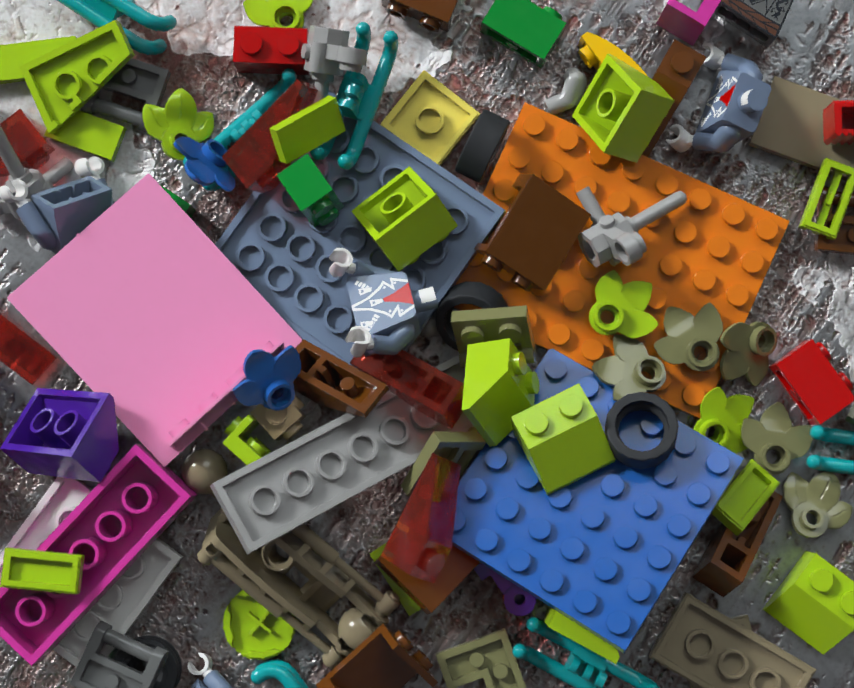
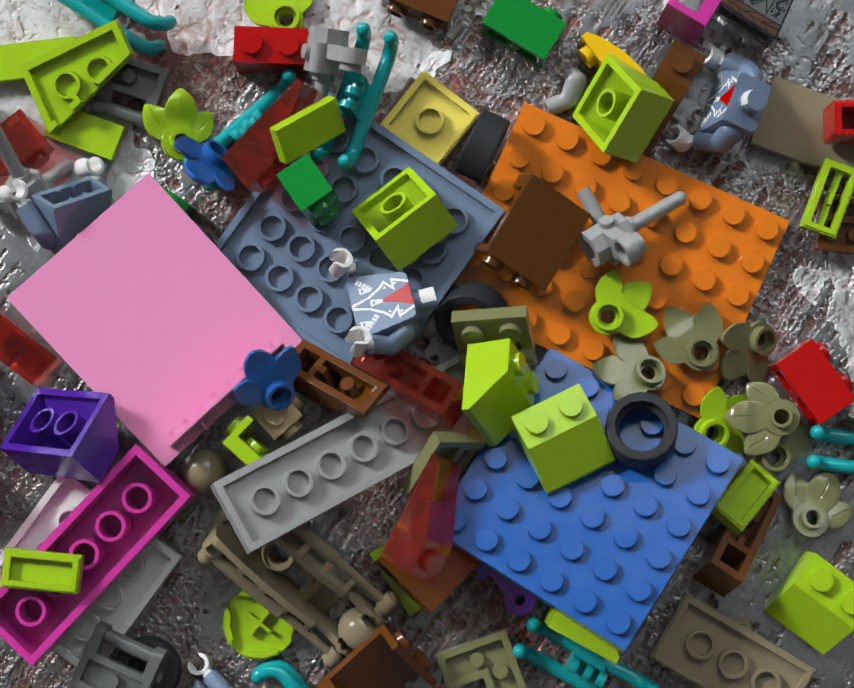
(757, 418): none -> olive plate

